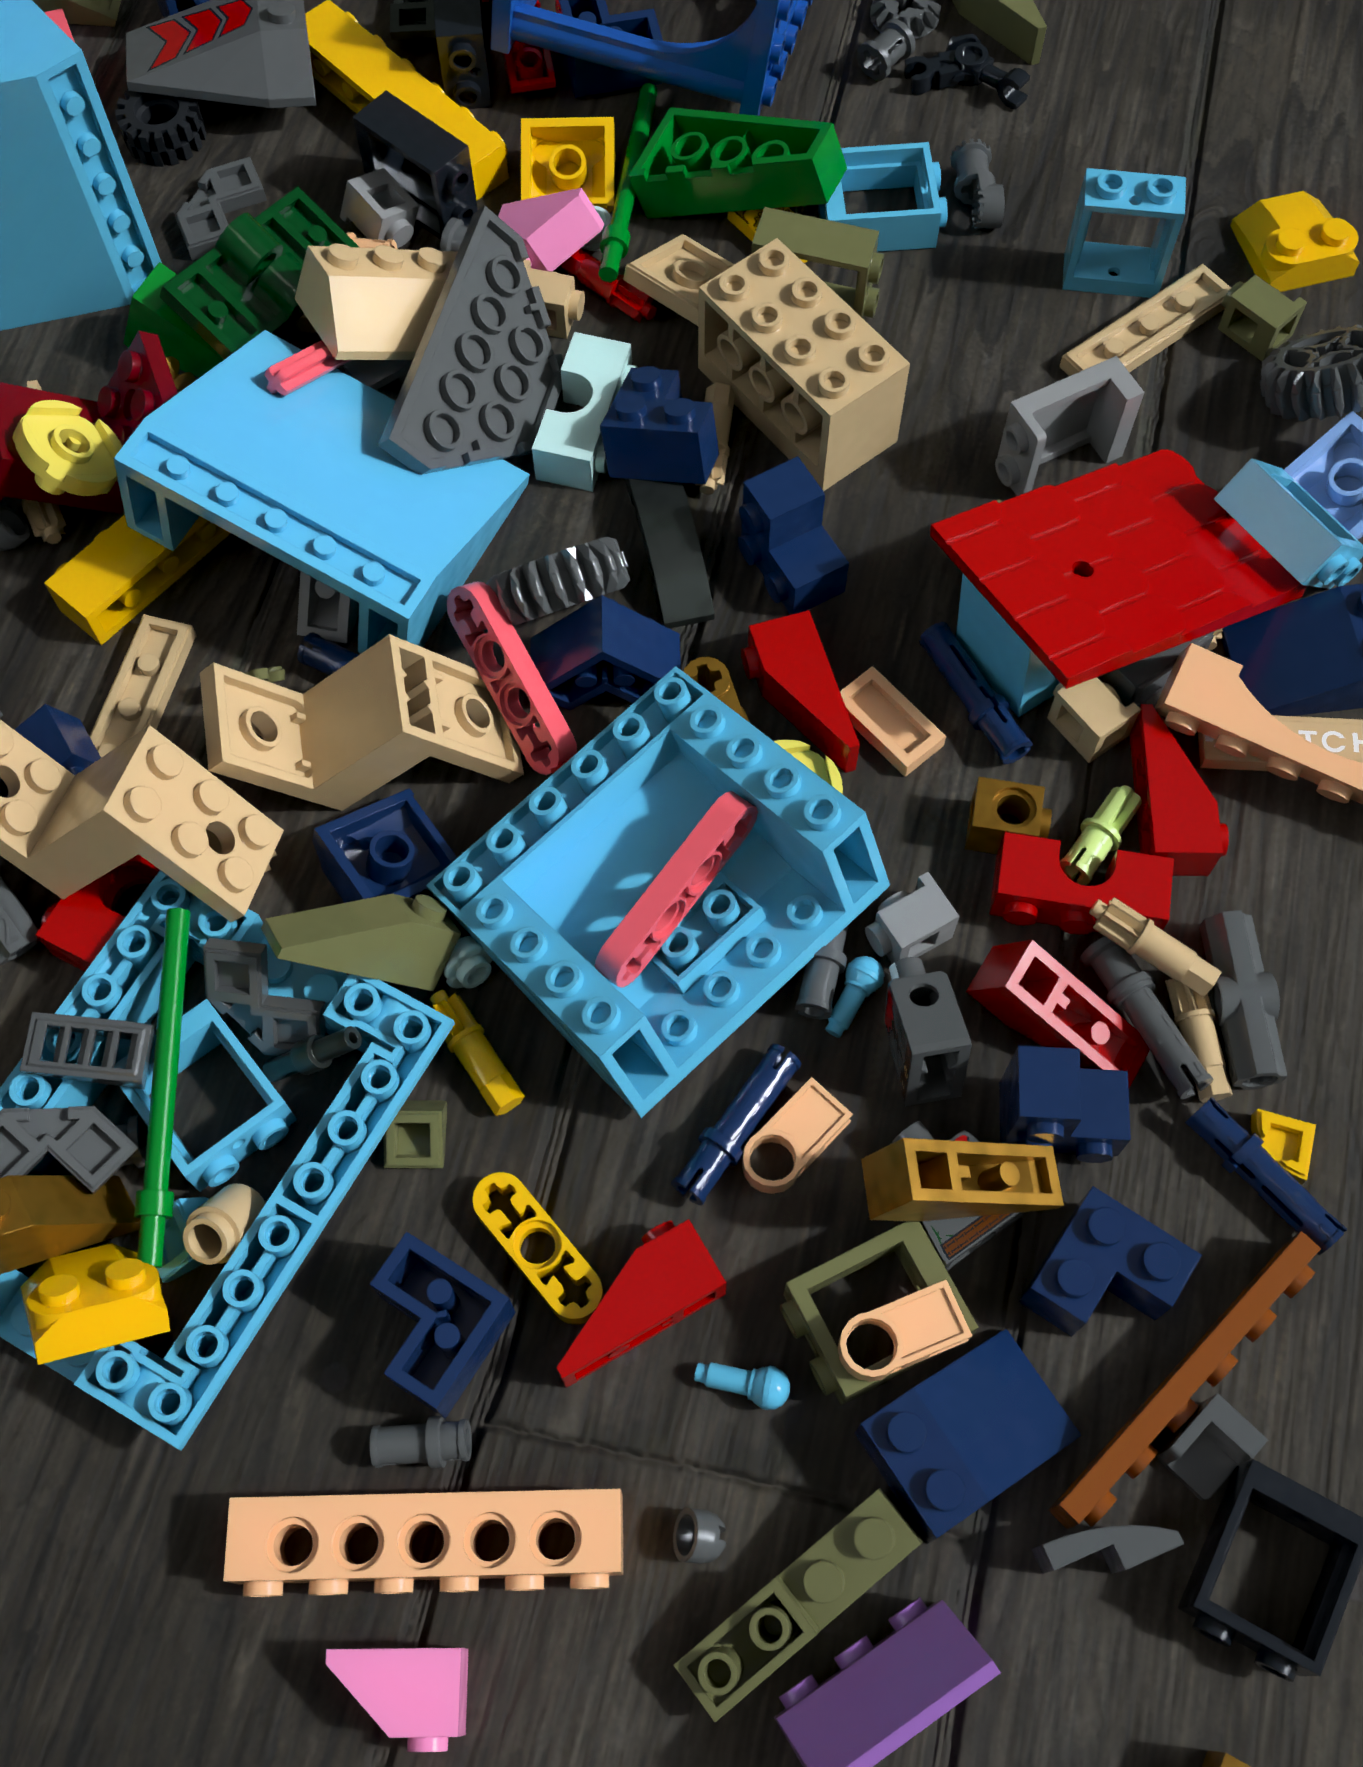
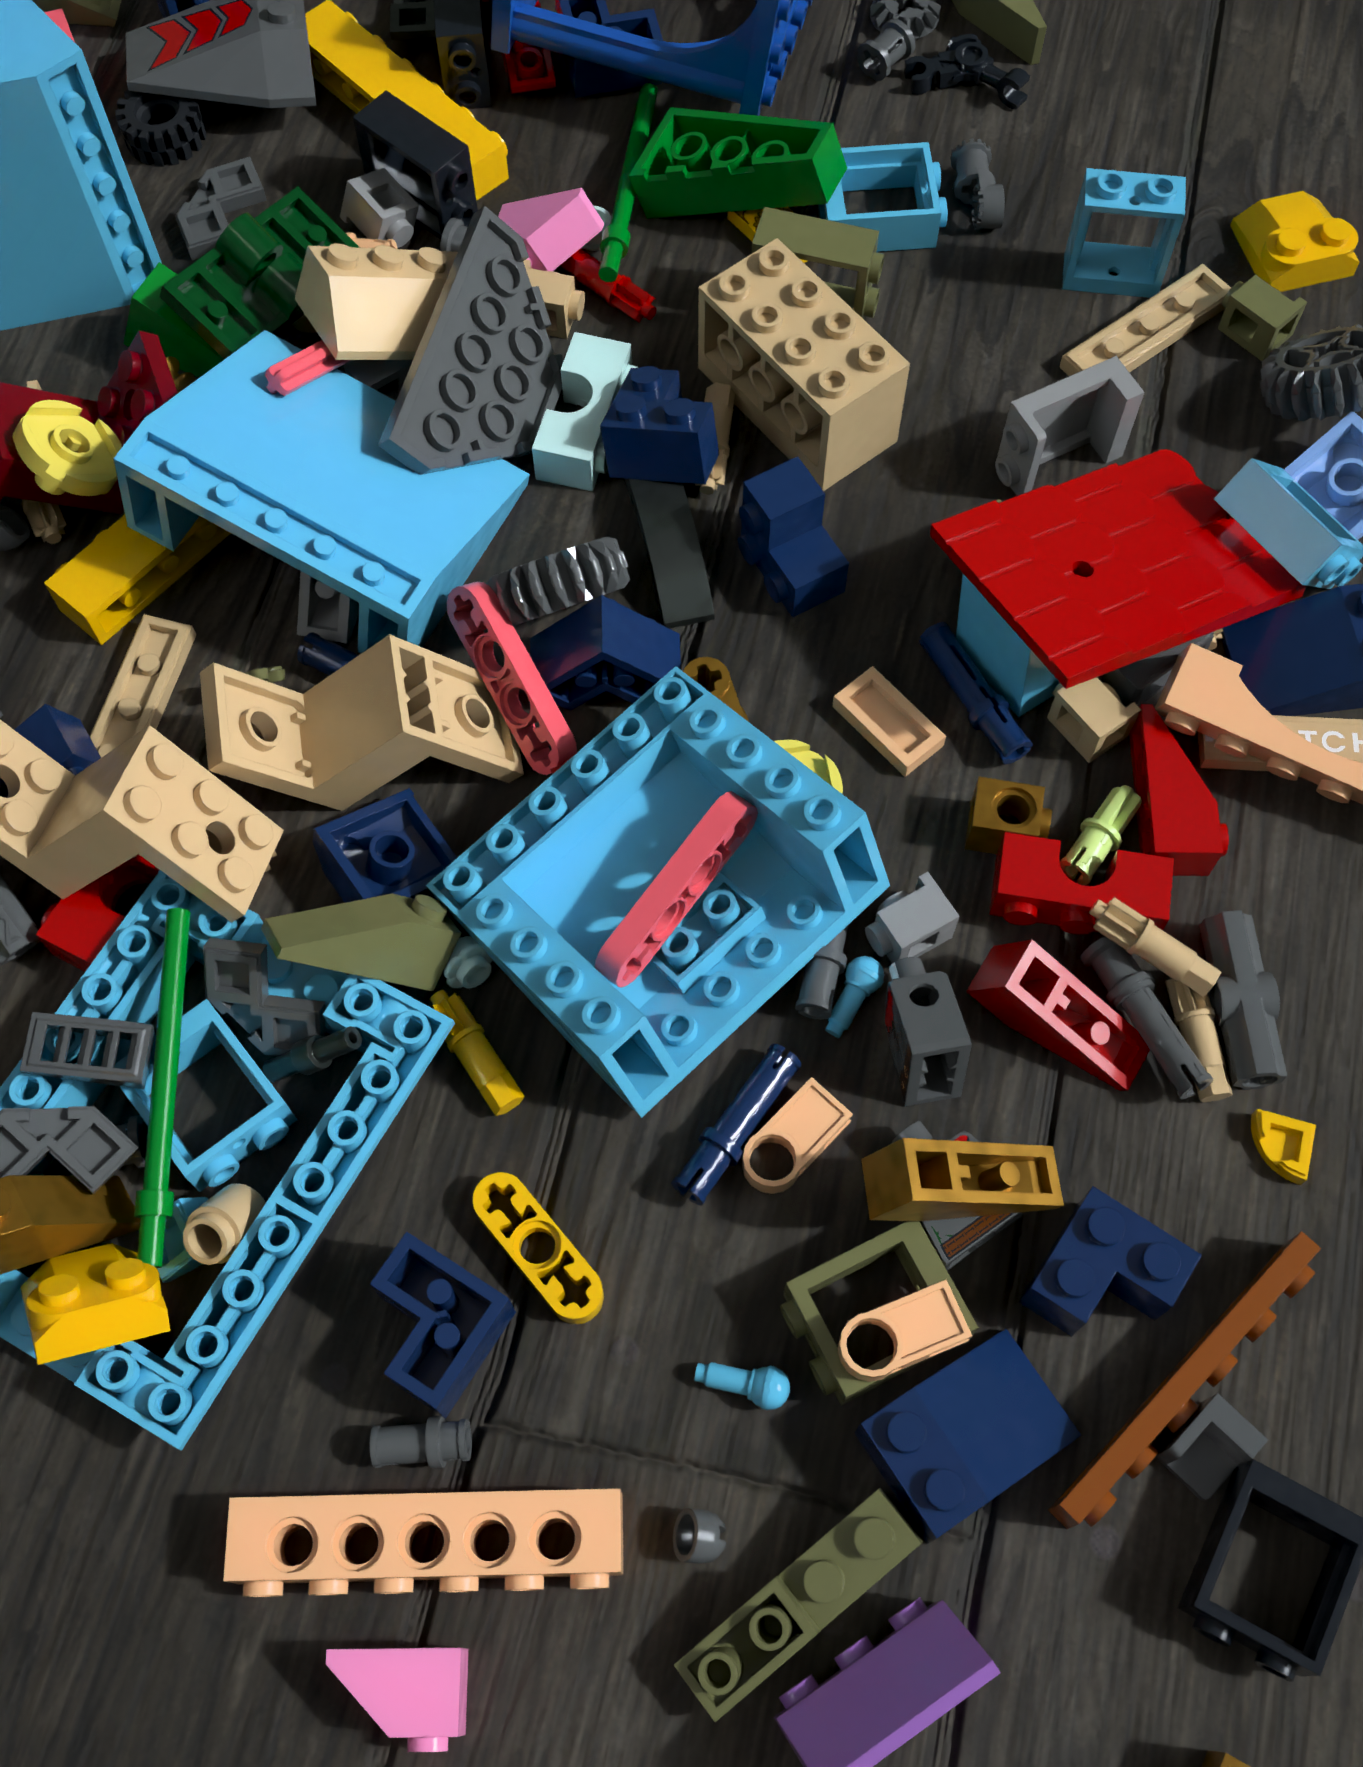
(417, 1135): olive slope -> none
(569, 156): yellow slope -> none
(653, 1291): red slope -> none
(675, 273): tan tile -> none
(800, 684): red slope -> none
(1063, 1106): dark blue brick -> none
(1120, 1545): dark grey slope -> none
(1271, 1182): dark blue pin -> none

